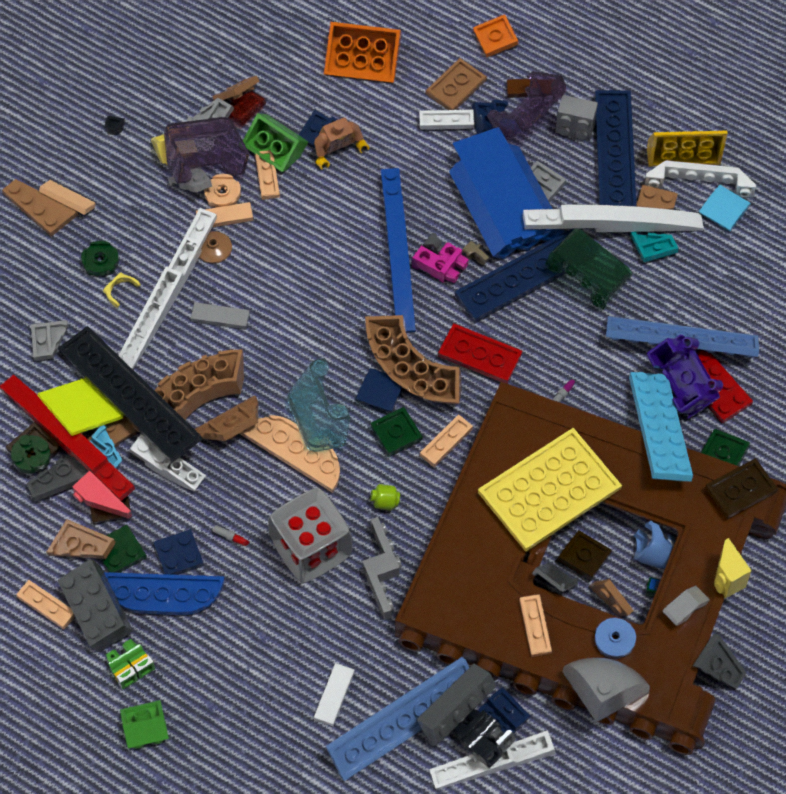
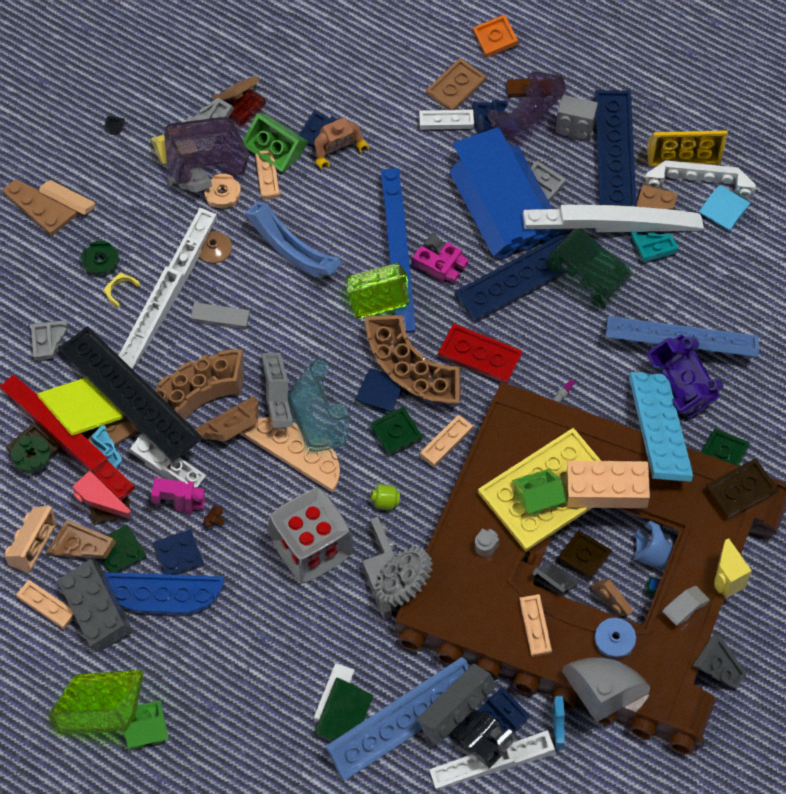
(31, 538): none -> light nougat slope
(56, 479): dark grey wing -> none
(97, 702): none -> clear neon green slope
(130, 664): bright green hips -> none
(182, 495): none -> dark pink hips
(214, 516): none -> reddish brown plant
(230, 535): light grey piece -> none
(232, 214): light nougat tile -> none
(277, 390): none -> light grey bracket
(288, 245): none -> medium blue arch
(343, 710): none -> dark green piece
(362, 52): orange slope -> none
(378, 290): none -> clear neon green slope
(403, 576): none -> light grey gear
(473, 251): dark tan piece -> none
(486, 542): none -> light grey plate
(539, 491): none -> bright green slope
(558, 722): none -> dark azure tile
(607, 484): none -> light nougat brick
(732, 396): red plate -> none

